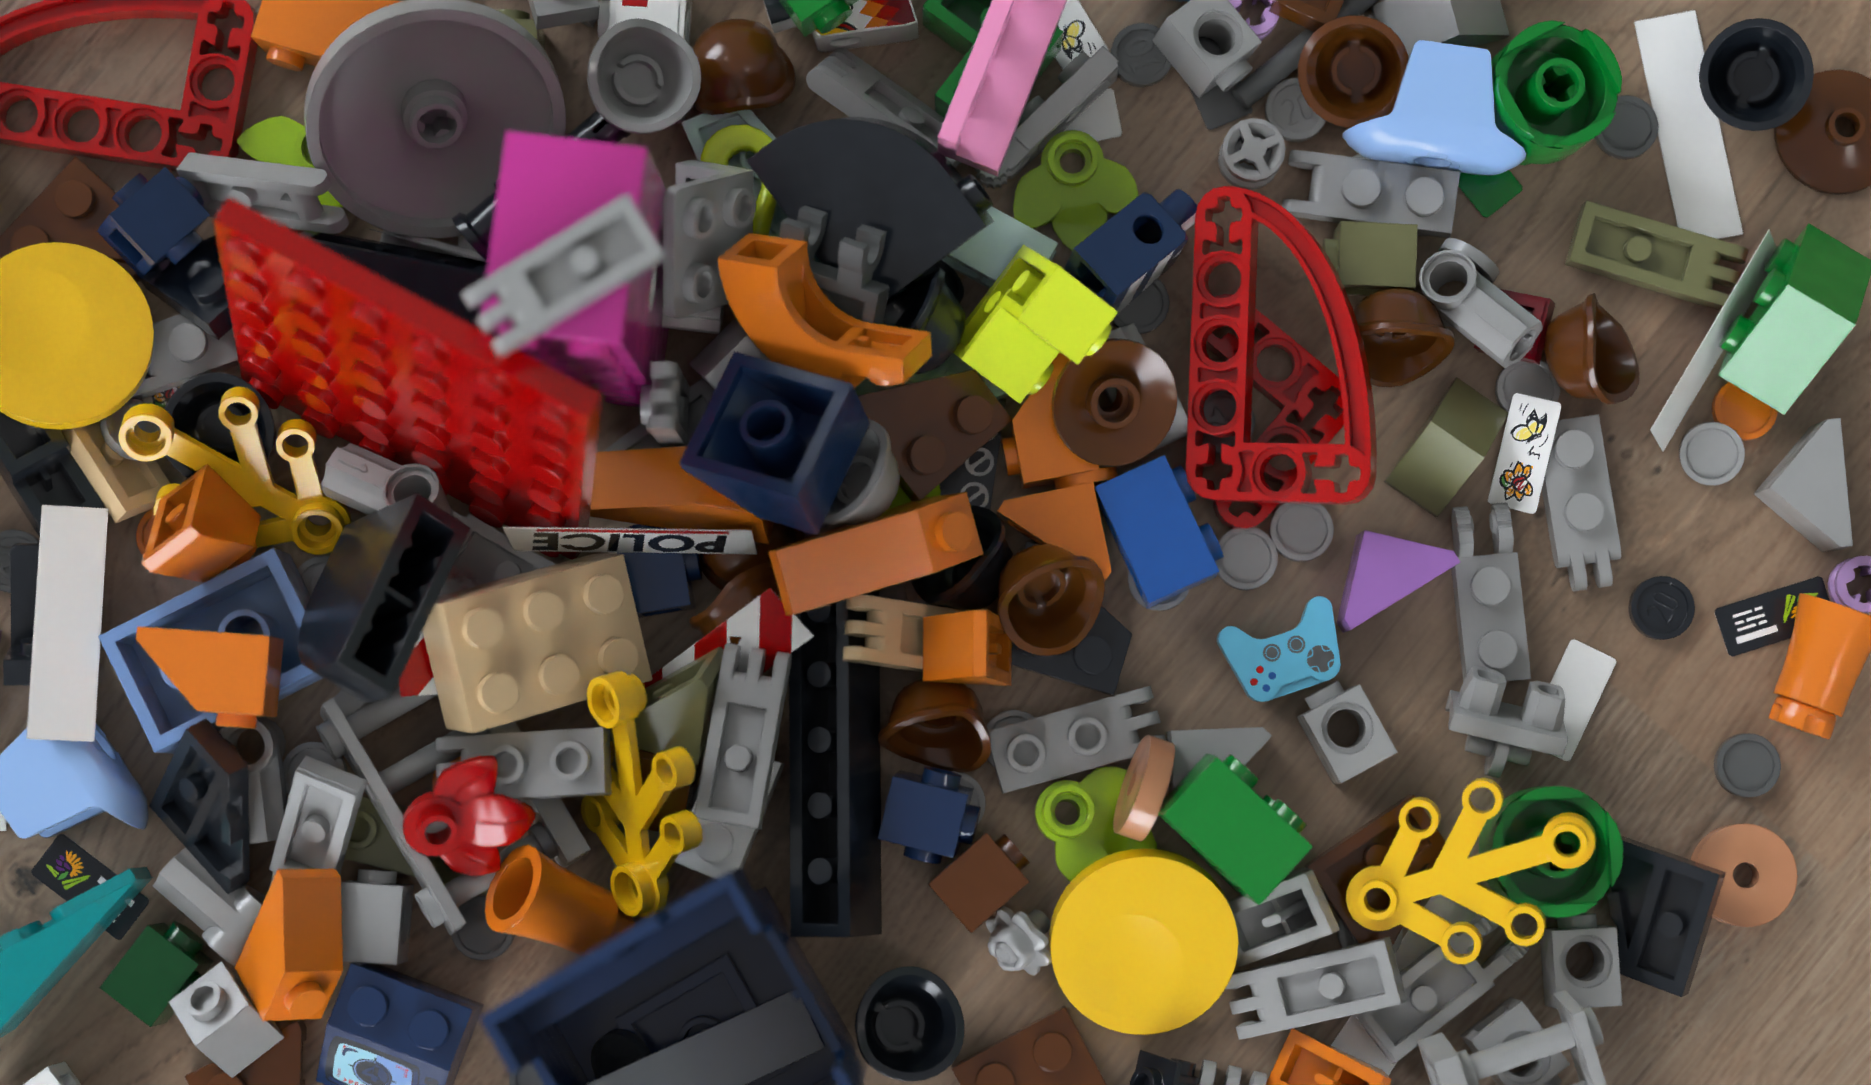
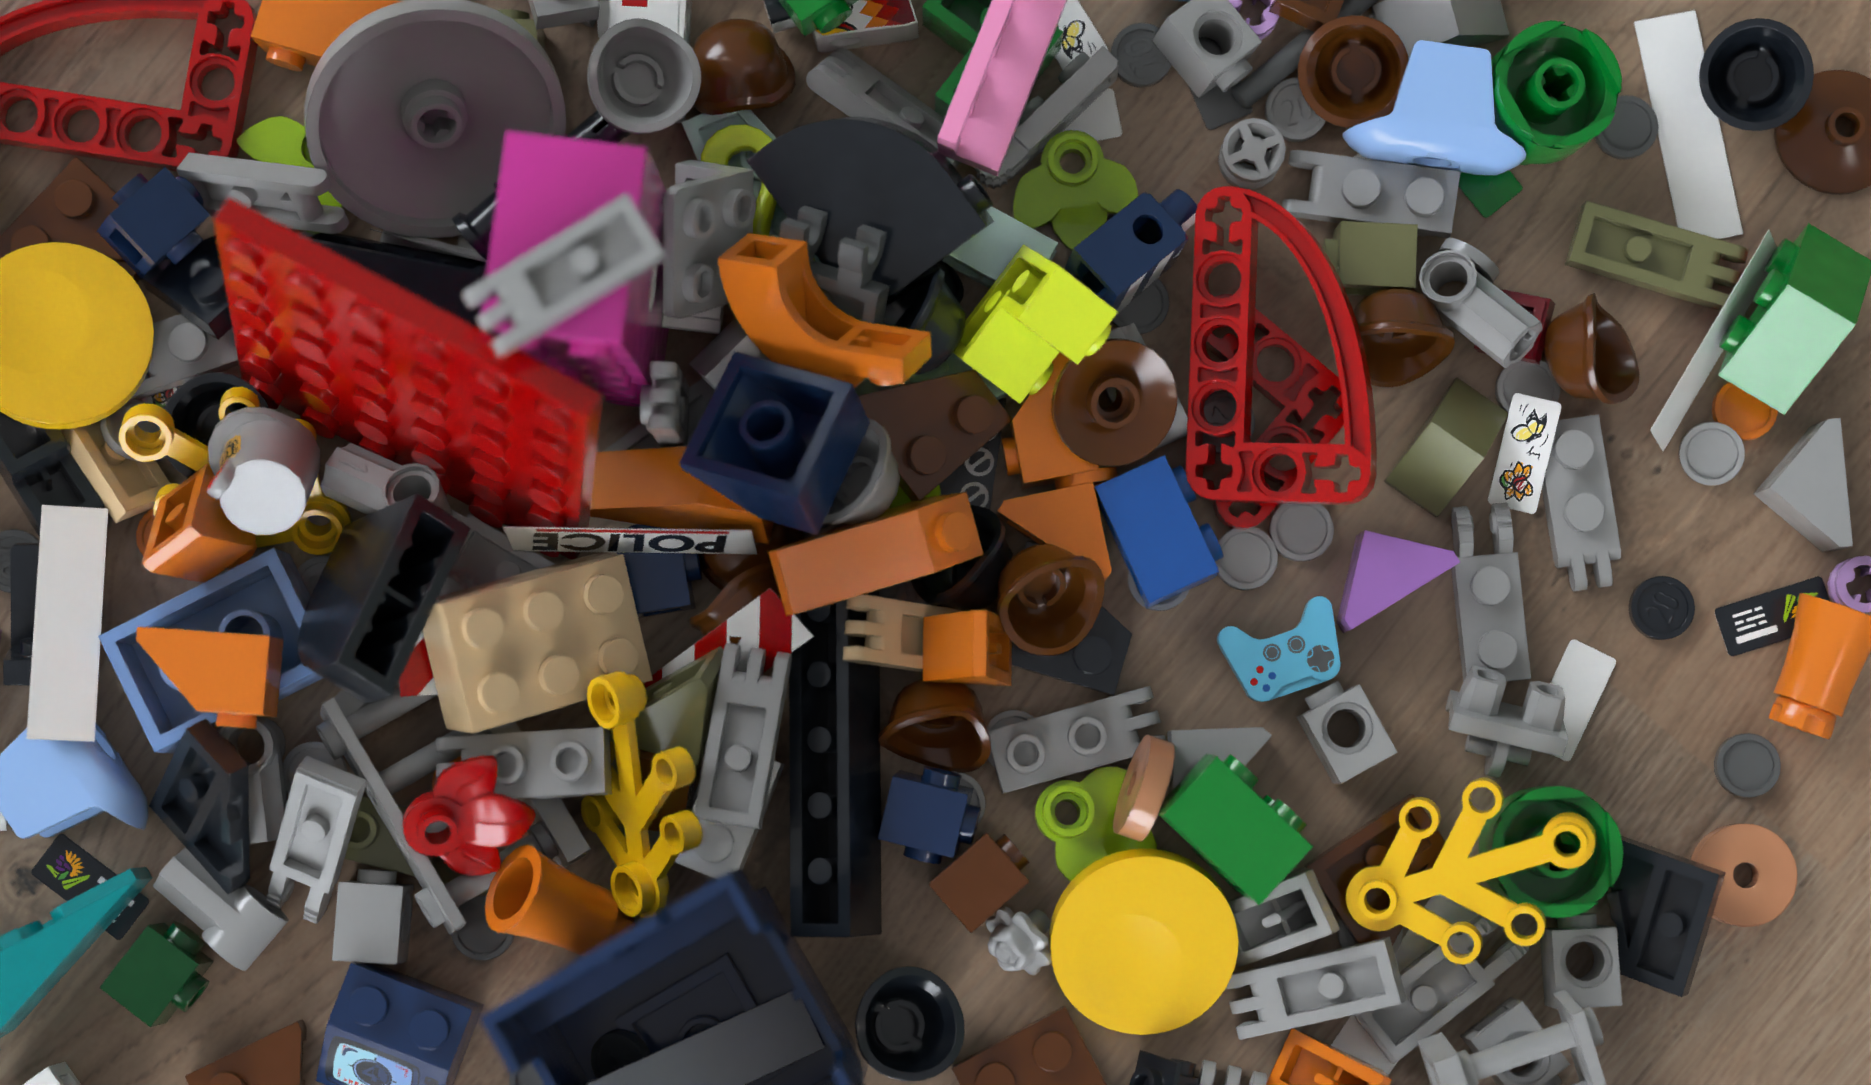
(224, 1020): light grey brick -> none
(262, 469): none -> light grey hat
(295, 946): orange slope -> none

